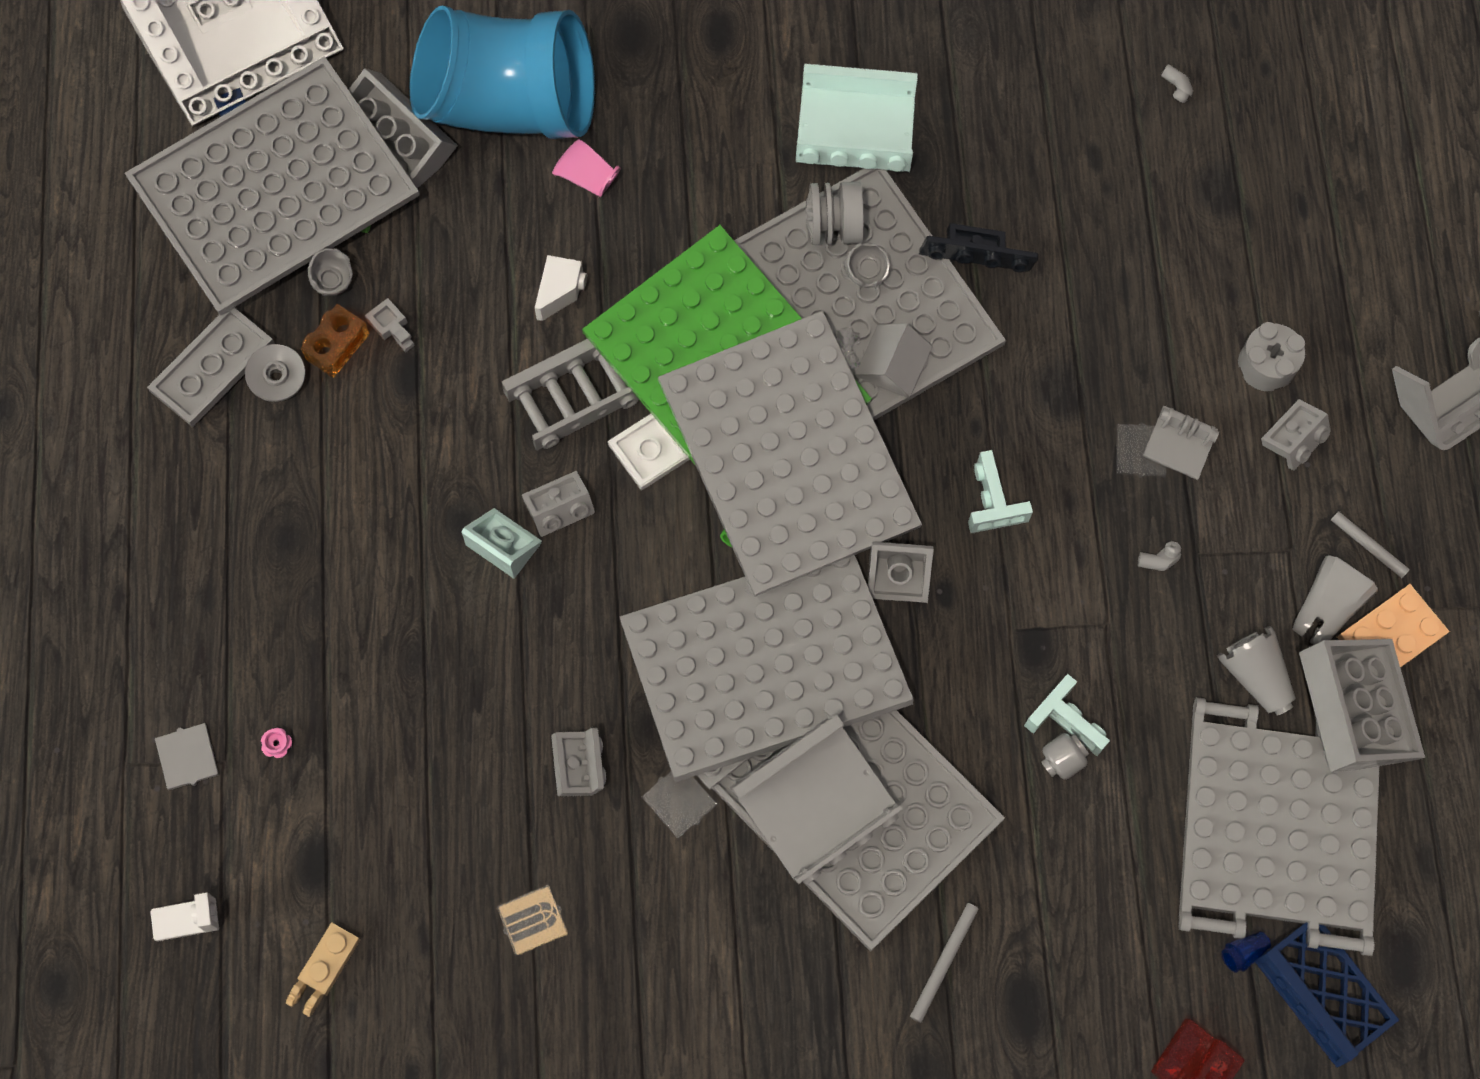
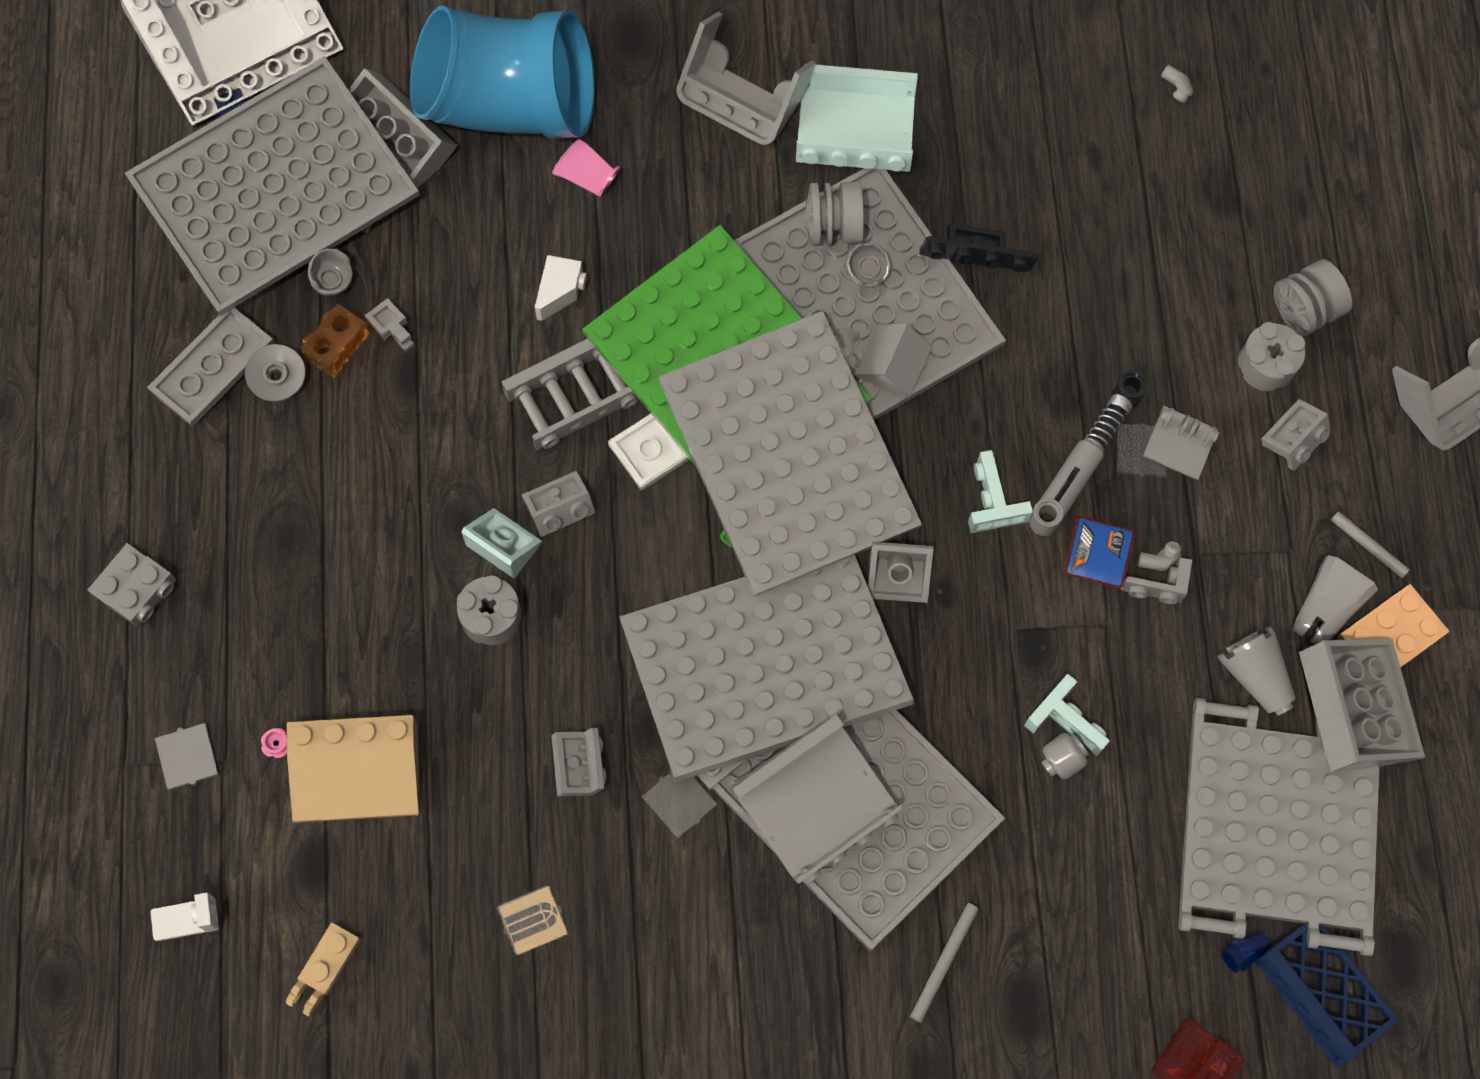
(132, 585): none -> light grey plate
(353, 768): none -> tan slope
(492, 594): none -> light grey brick
(731, 99): none -> light grey windscreen
(1087, 454): none -> piece
(1099, 552): none -> slope
(1169, 594): none -> light grey bracket
(1312, 297): none -> light grey wheel

